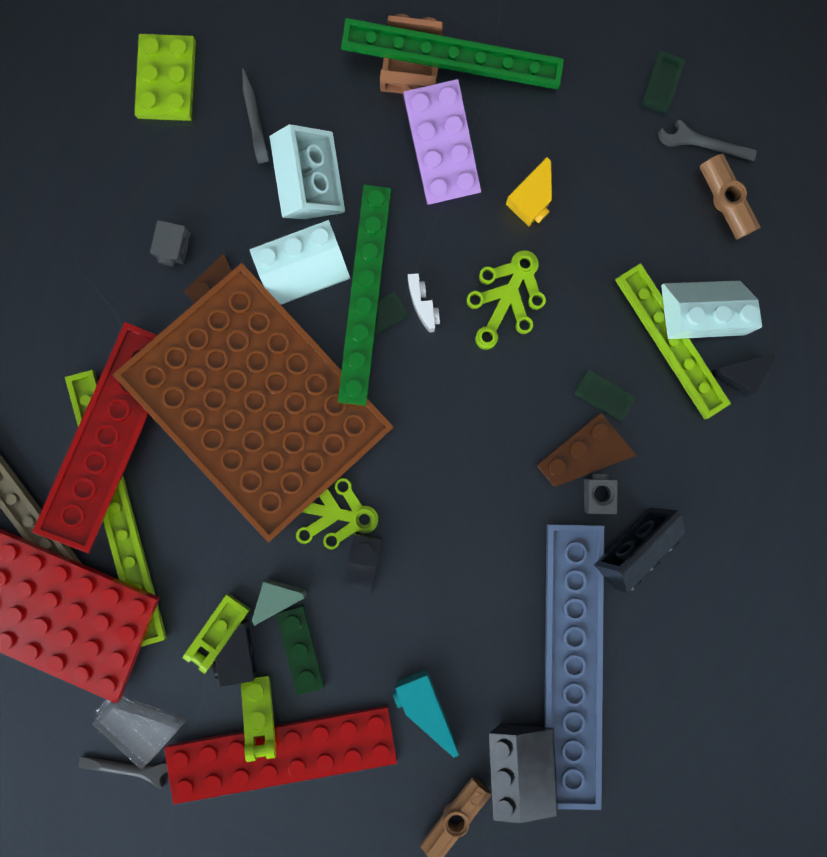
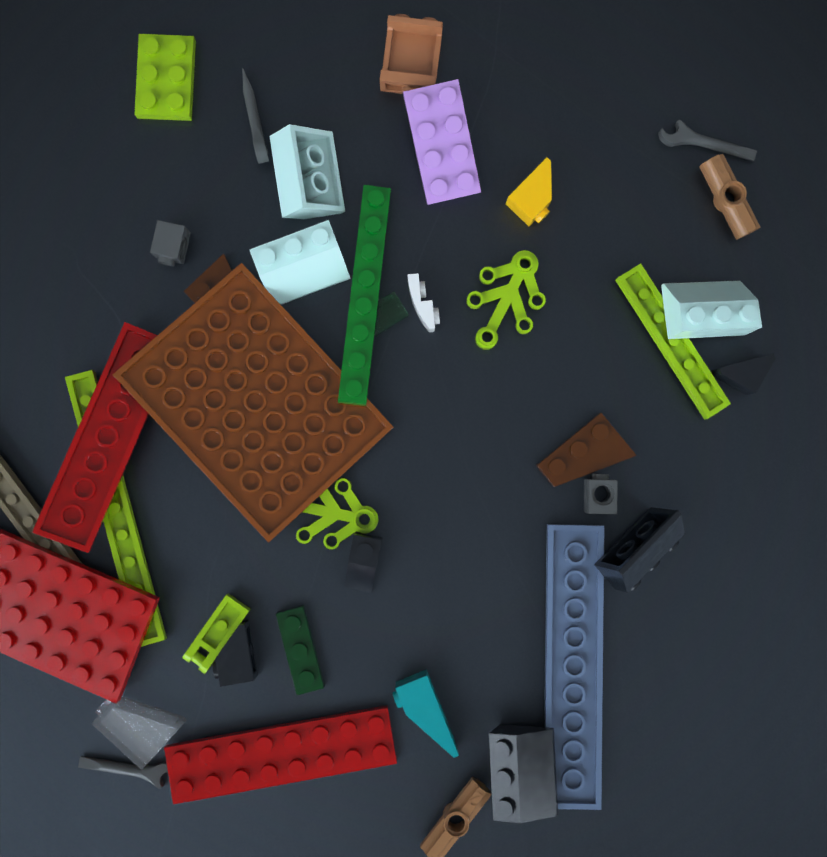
(258, 718): lime plate -> none
(275, 598): sand green slope -> none
(451, 53): green plate -> none
(604, 395): clear green tile -> none
(663, 82): clear green tile -> none

